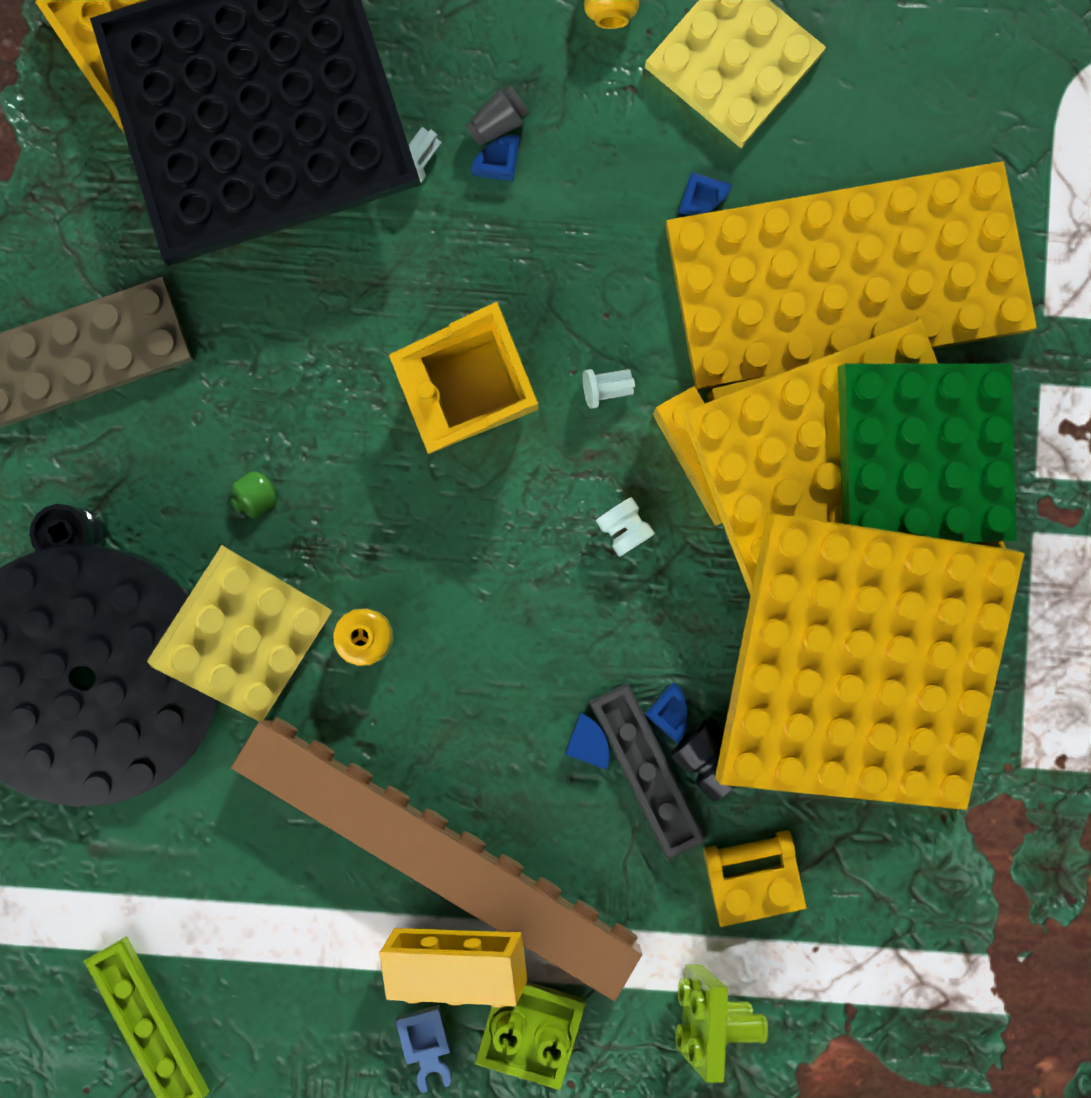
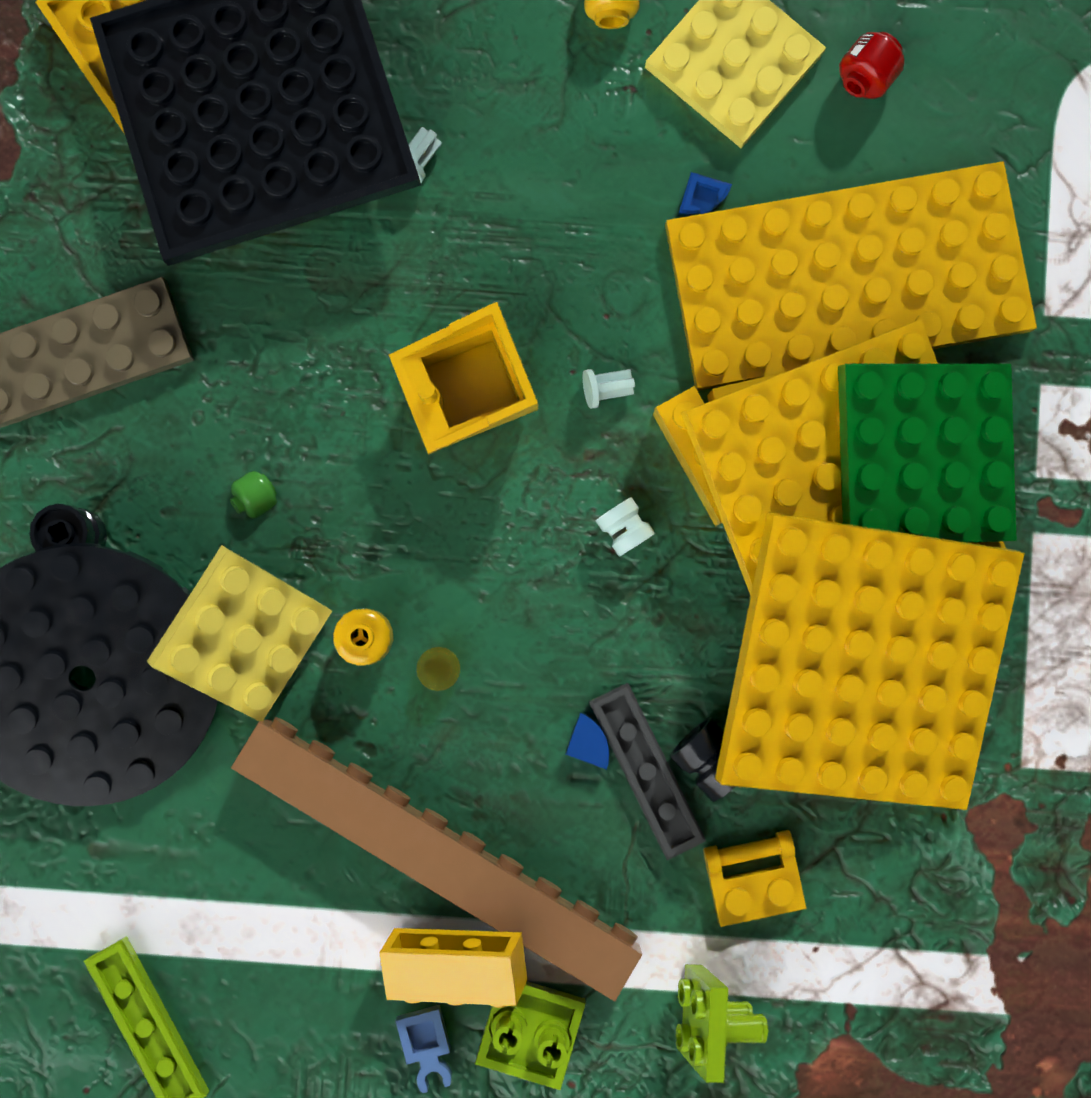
(438, 668): none -> clear yellow plate
(497, 116): dark grey cone -> none
(498, 159): blue tile -> none
(670, 712): blue tile -> none
(871, 65): none -> red head

